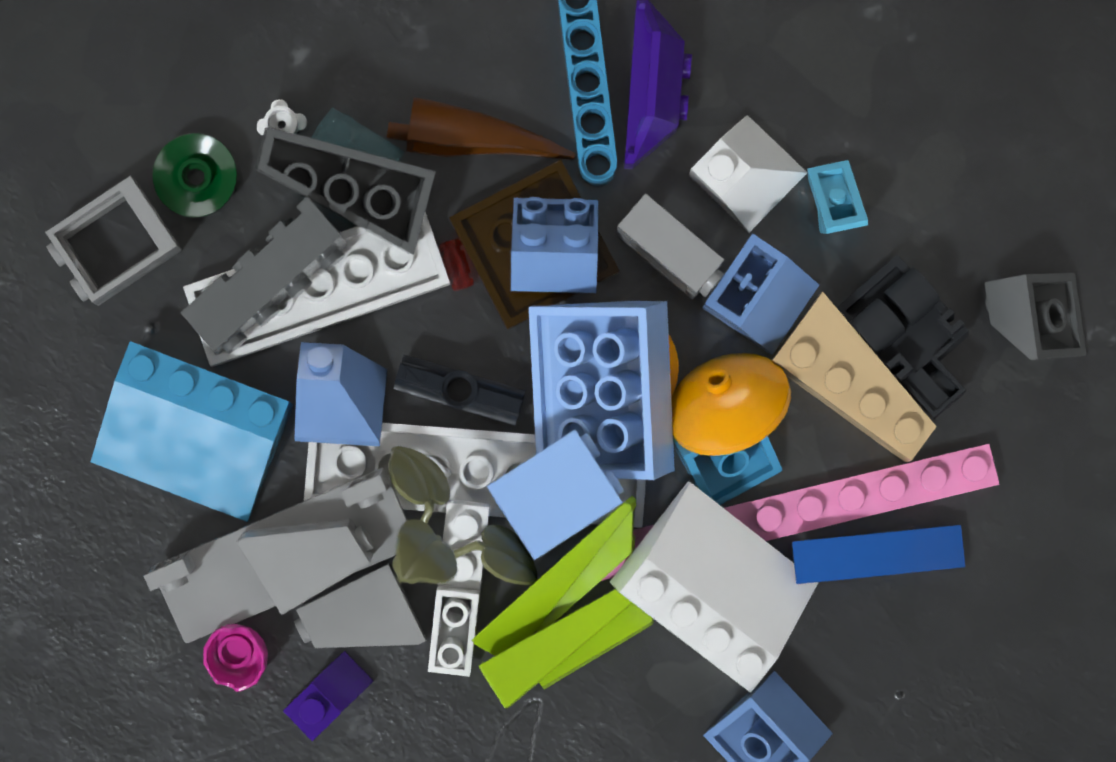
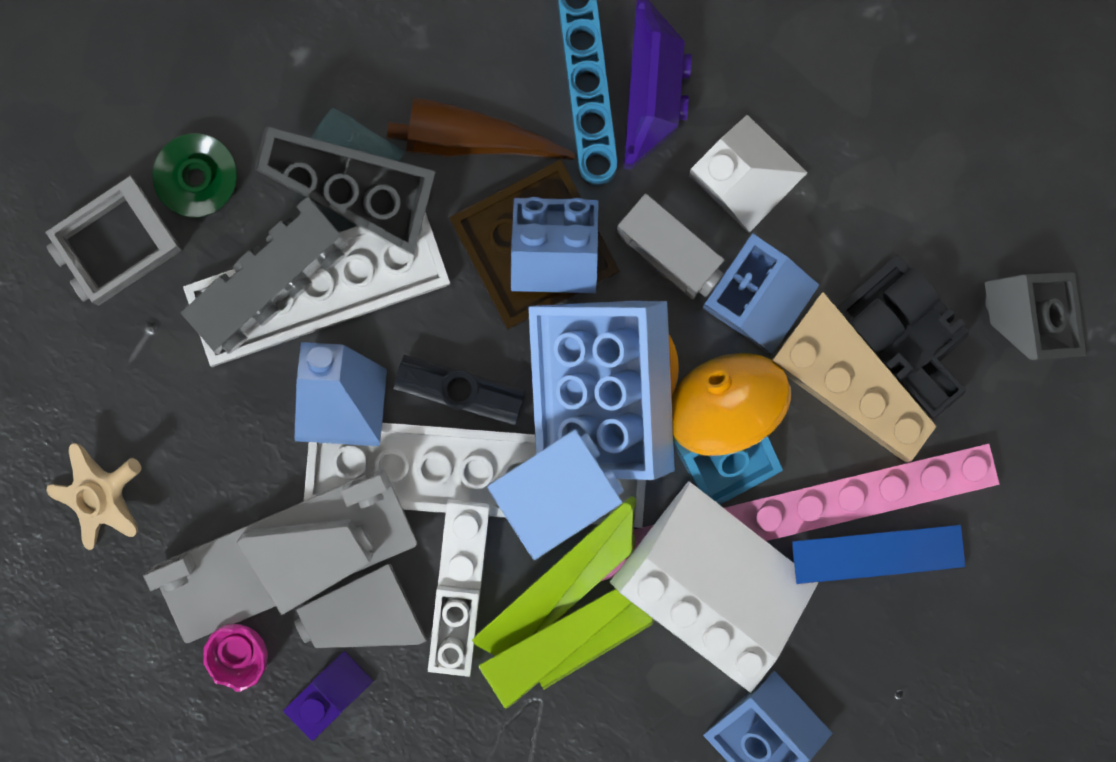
(97, 495): none -> tan animal
(190, 431): dark azure slope -> none
(280, 112): white plate -> none
(423, 554): olive plant -> none
(456, 264): clear red piece -> none
(836, 197): medium azure slope -> none

